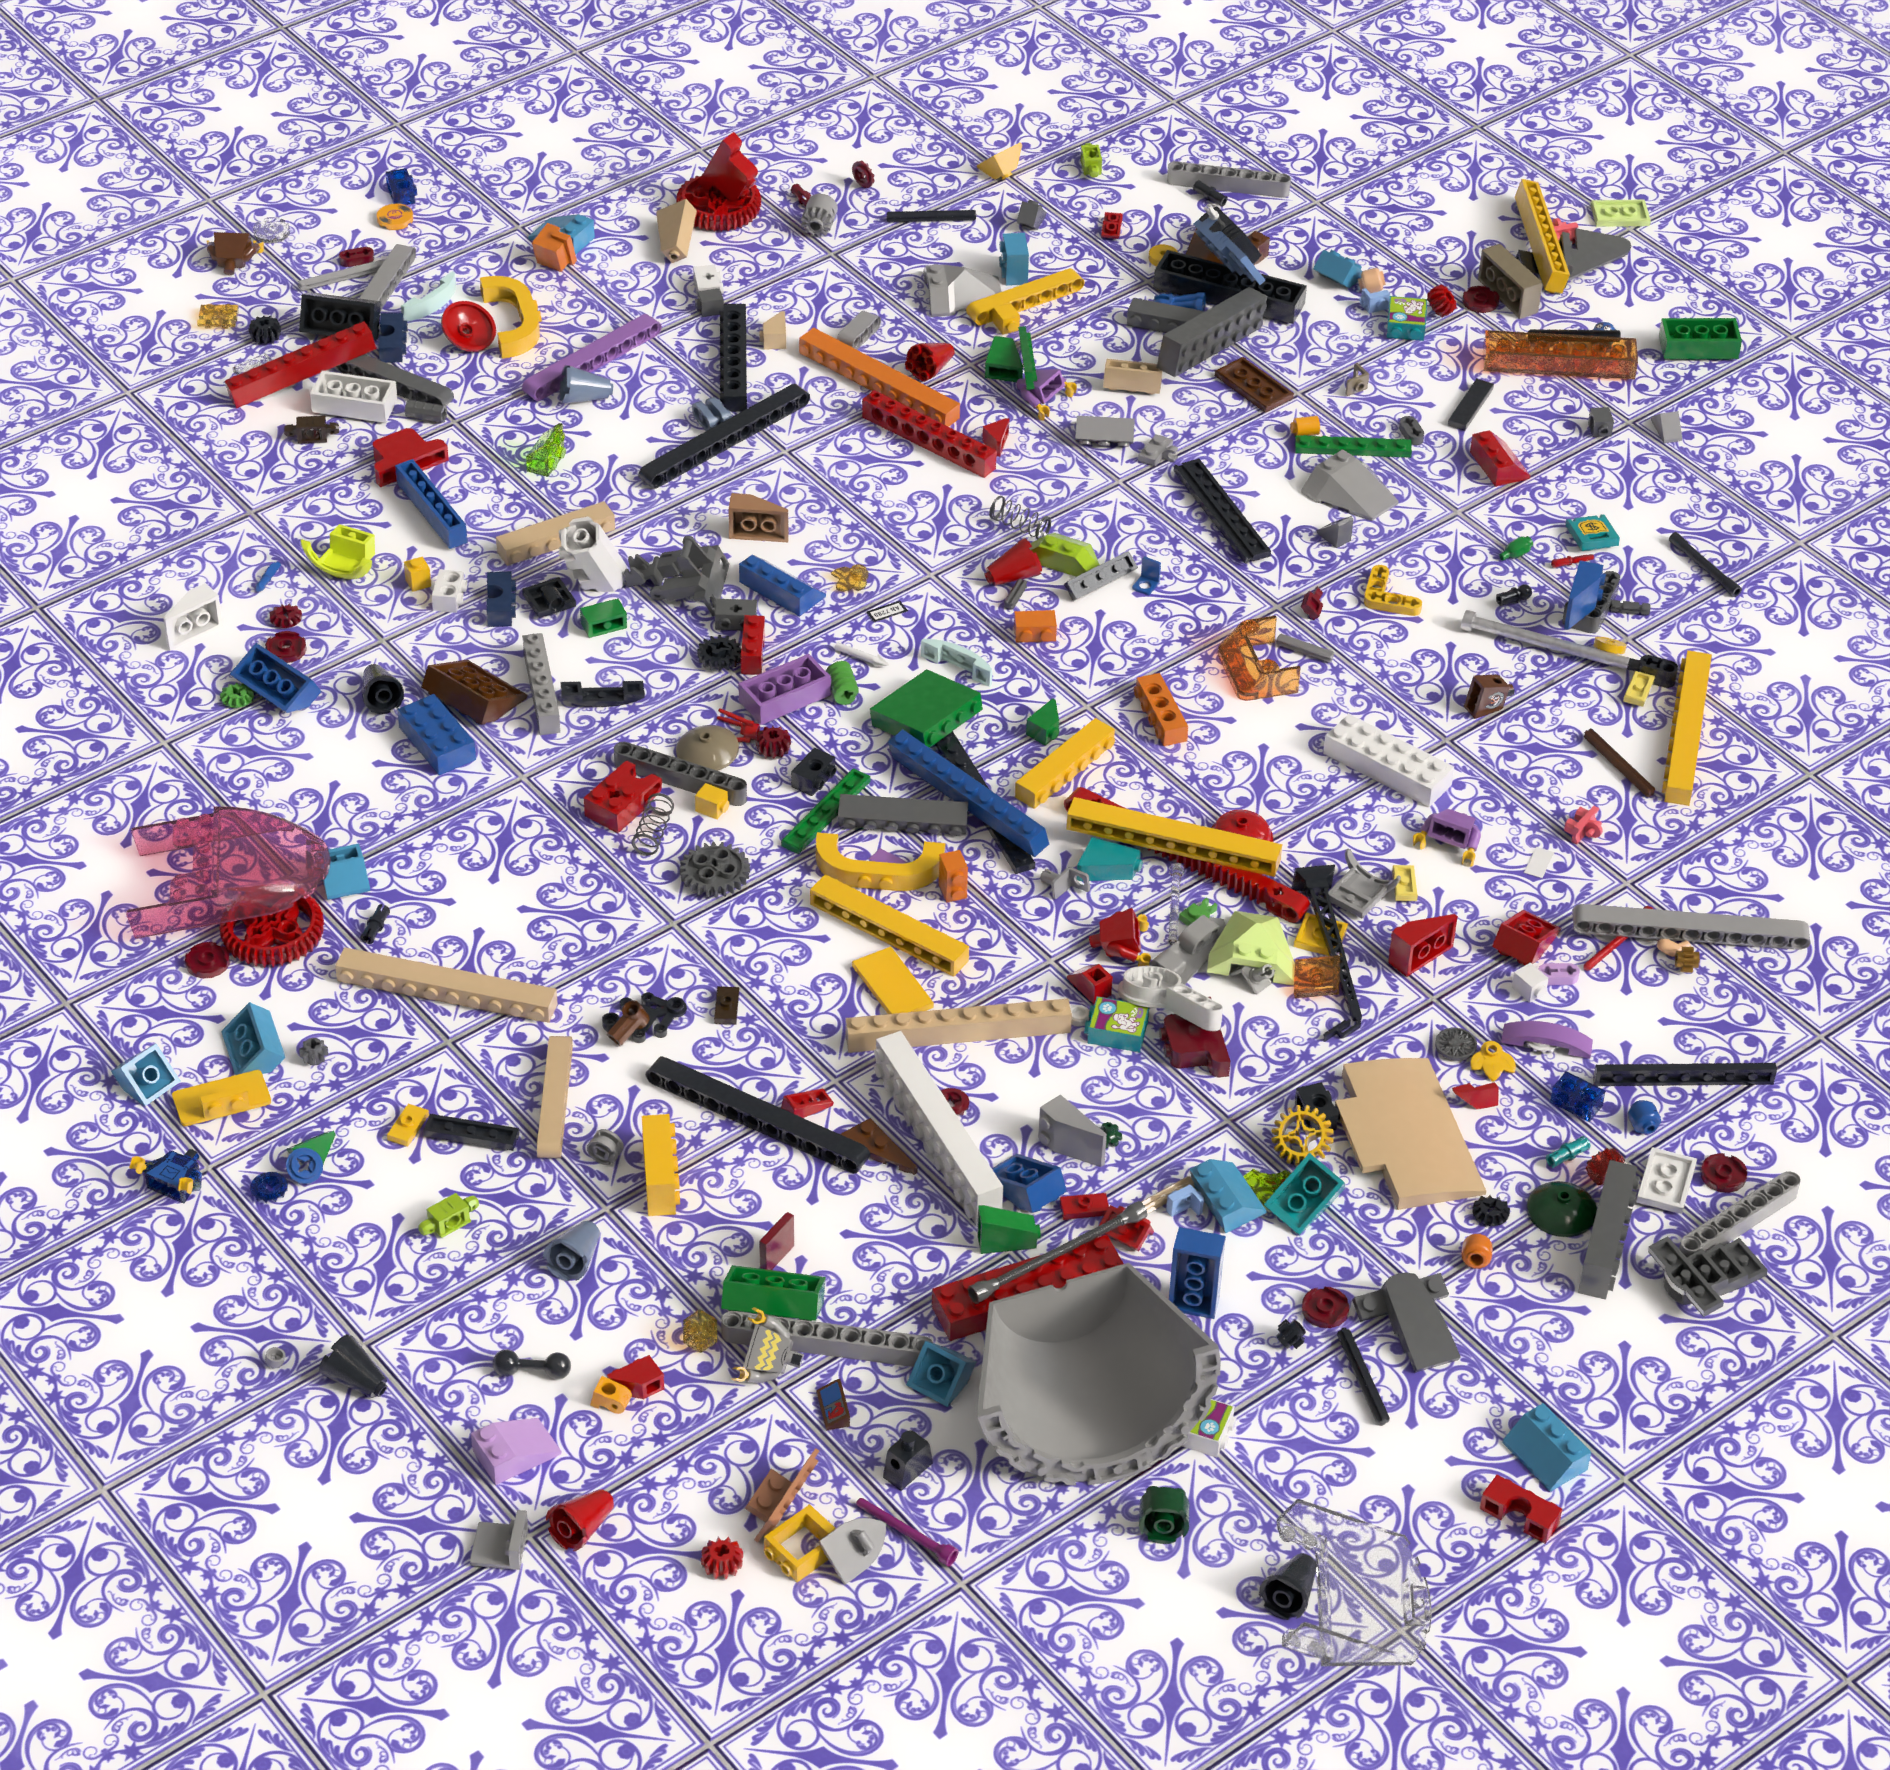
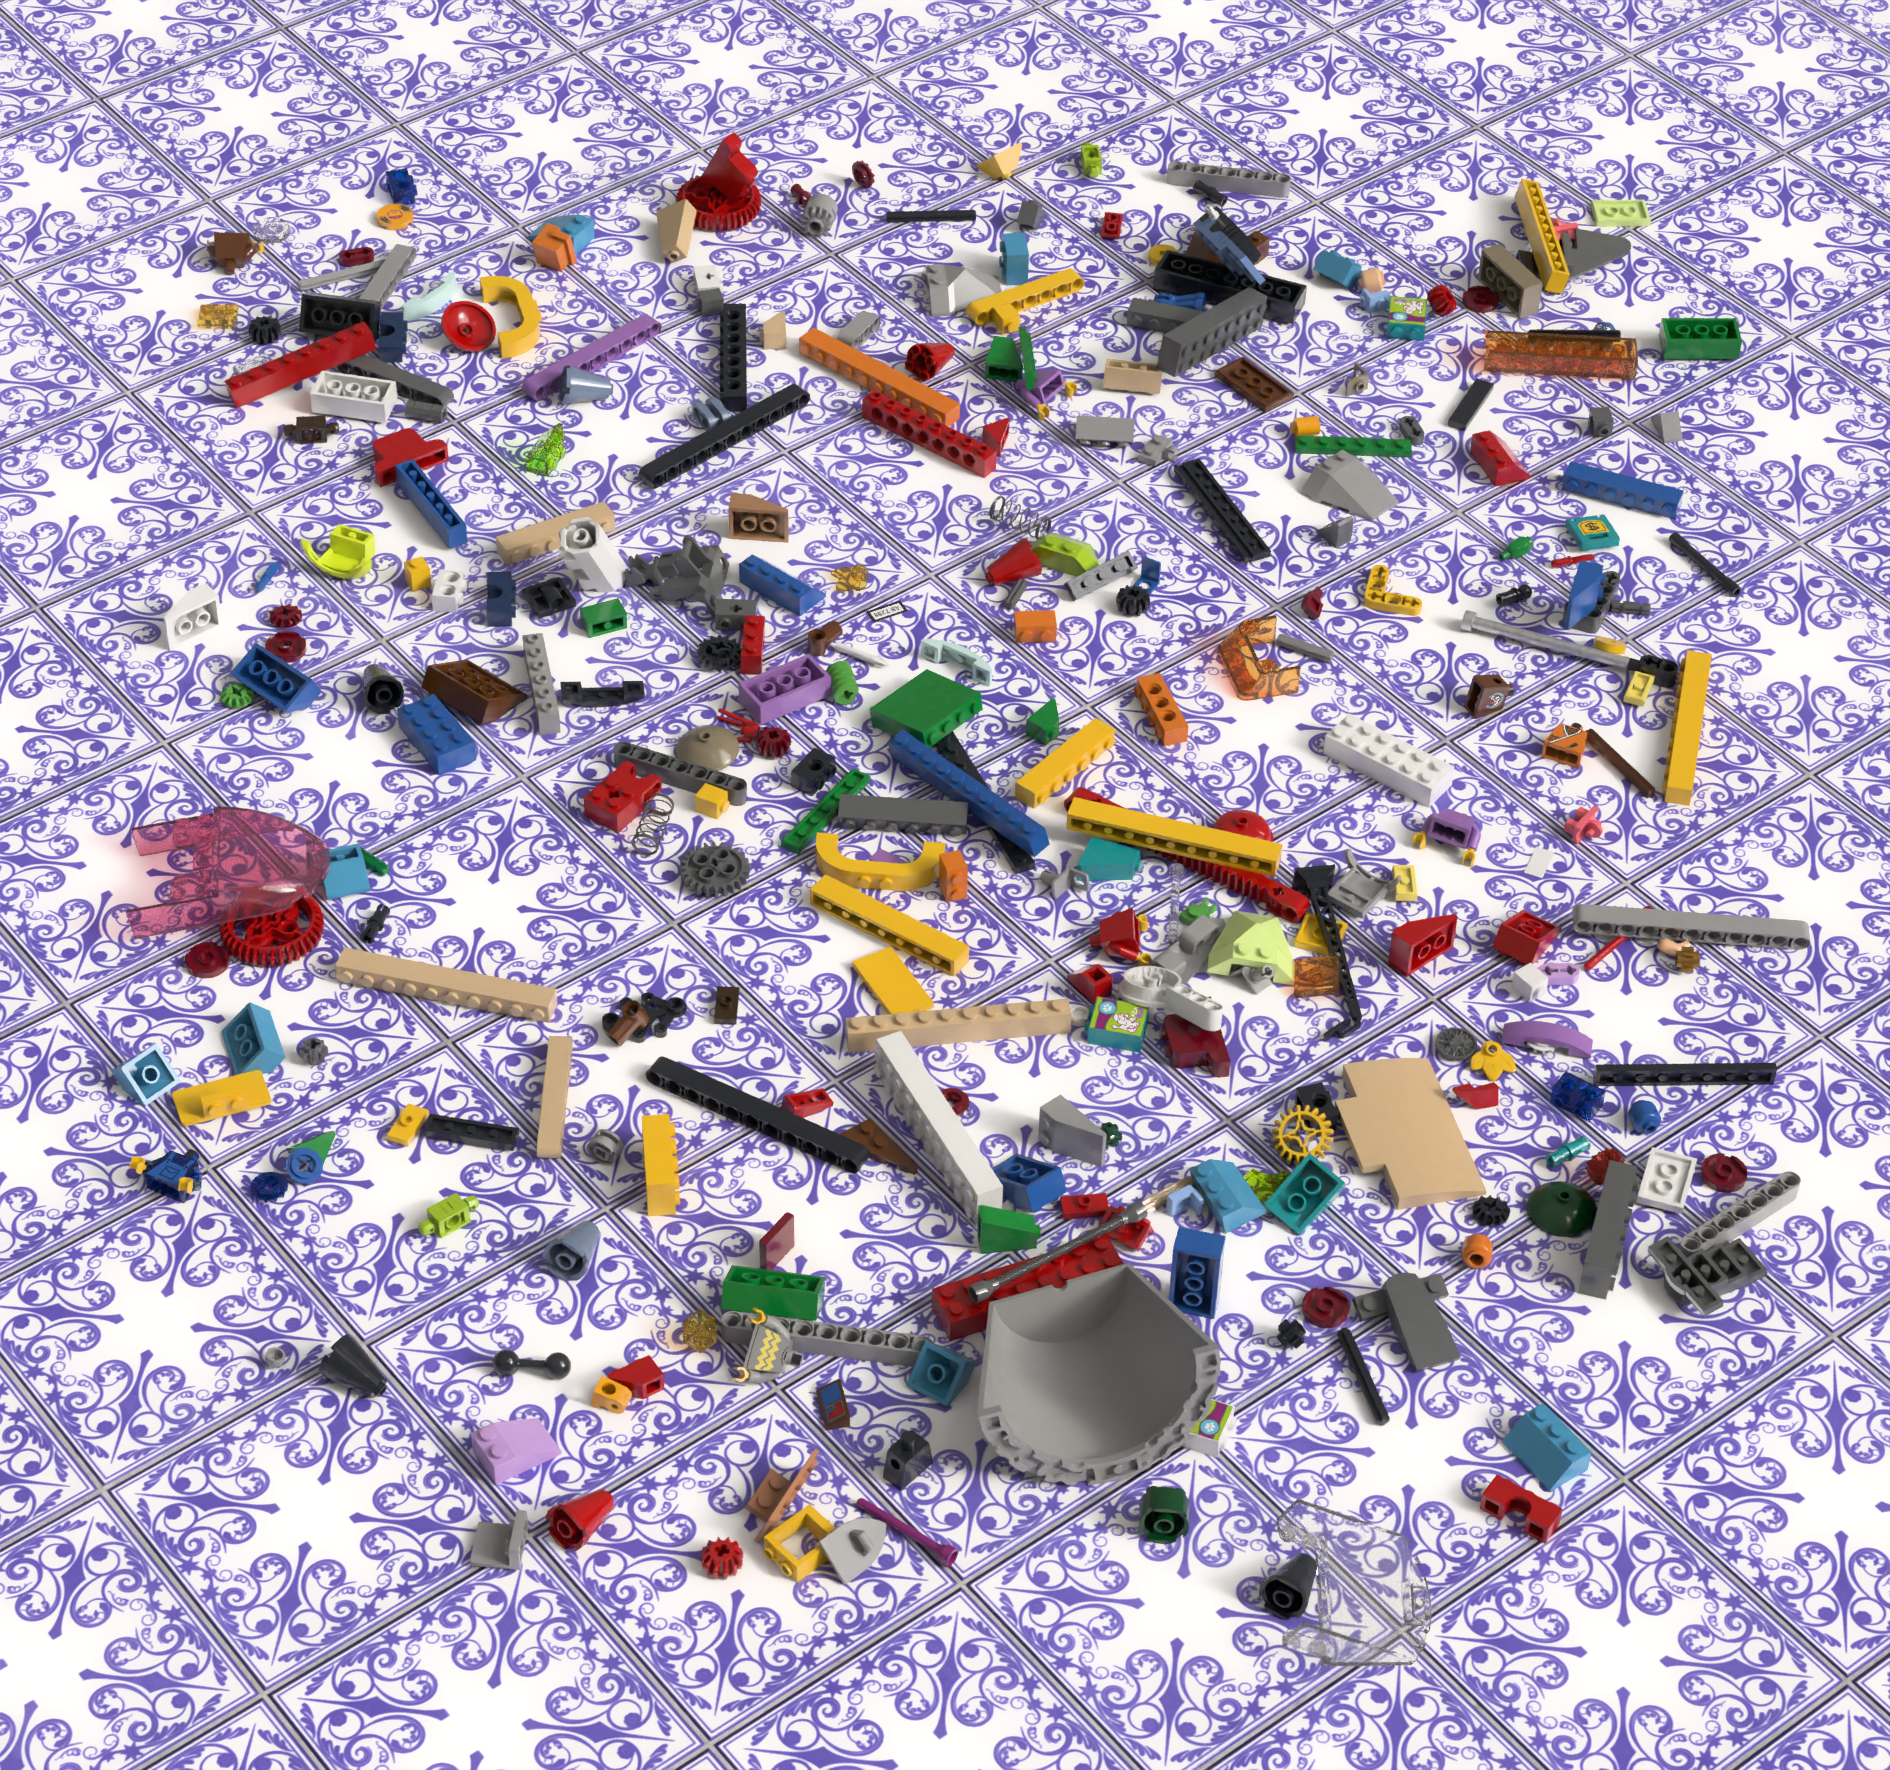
(374, 863): none -> green axle
(820, 638): none -> reddish brown piece
(1133, 600): none -> black gear
(1566, 745): none -> orange torso
(1622, 490): none -> blue brick

